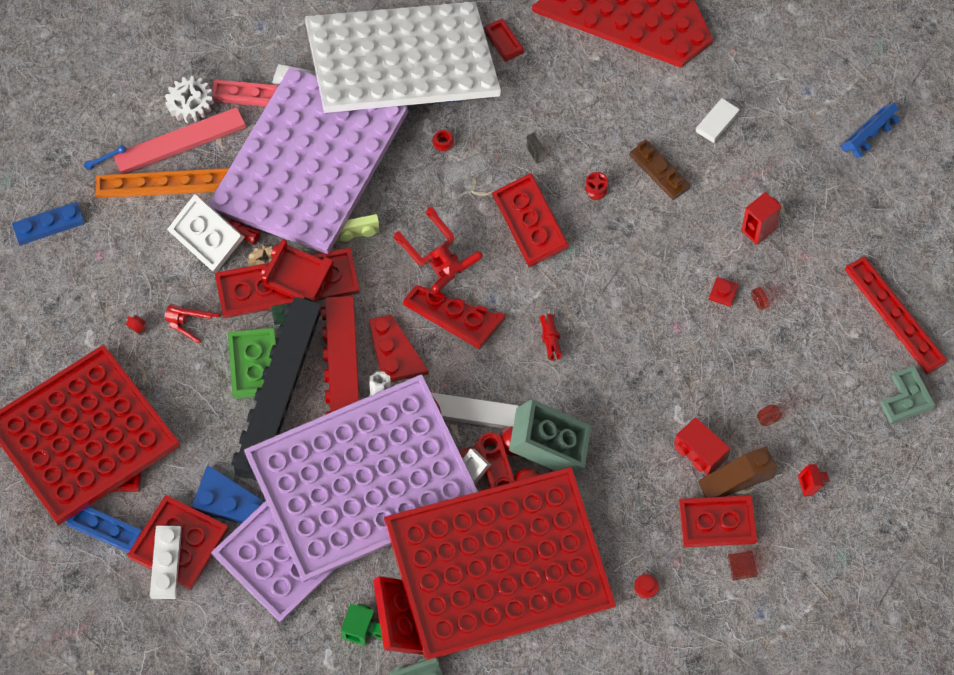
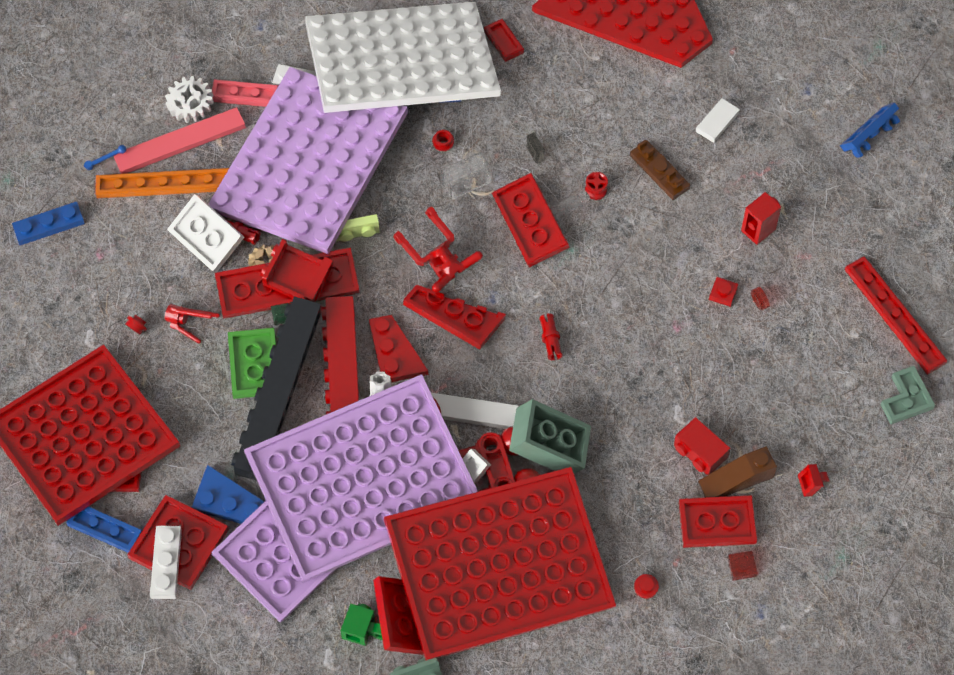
(769, 415): clear red tile -> none

